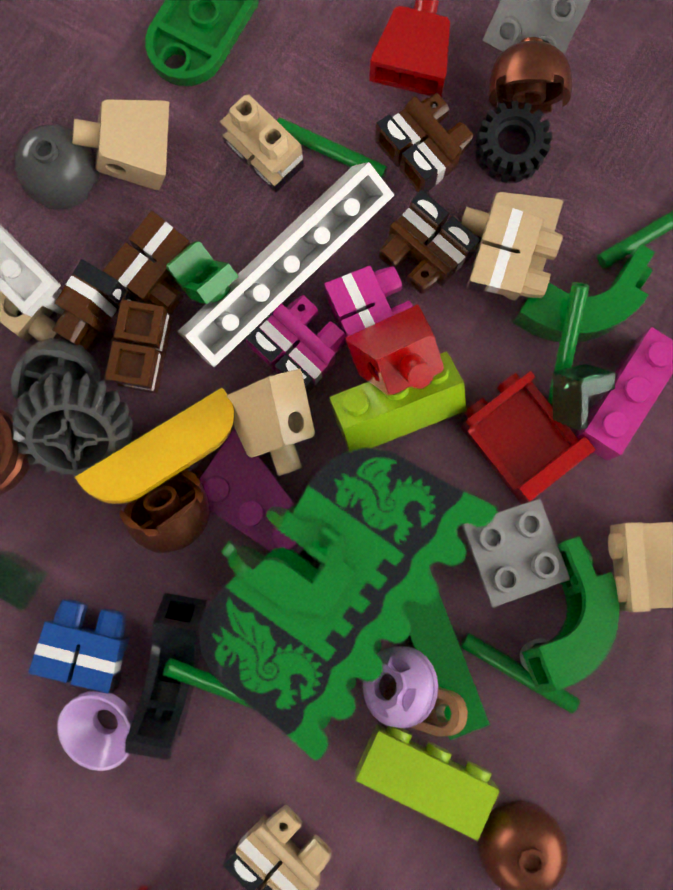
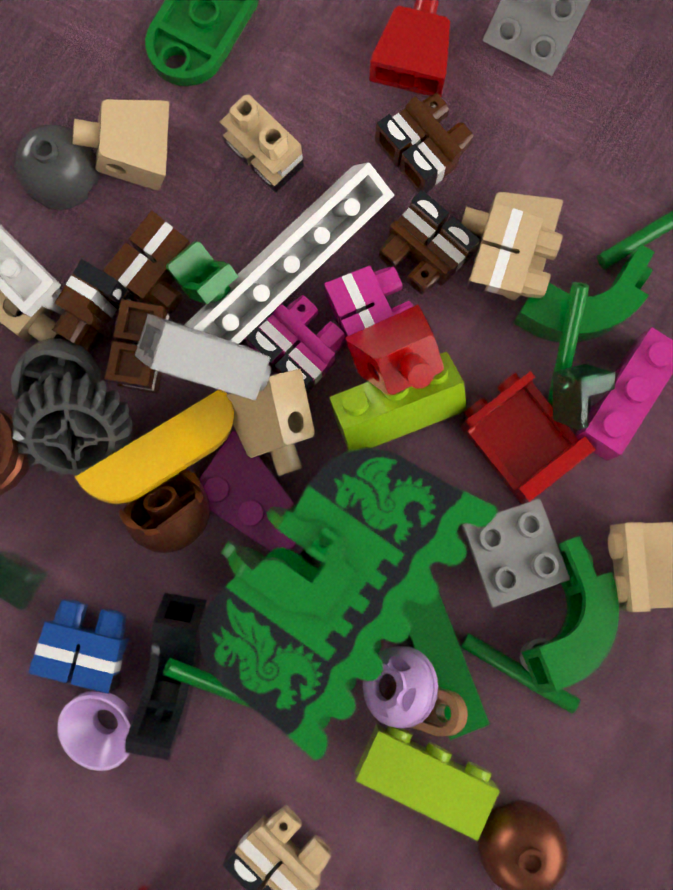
(202, 358): none -> window
(330, 148): green bar -> none
(519, 121): black tyre -> none
(531, 74): copper cylinder -> none

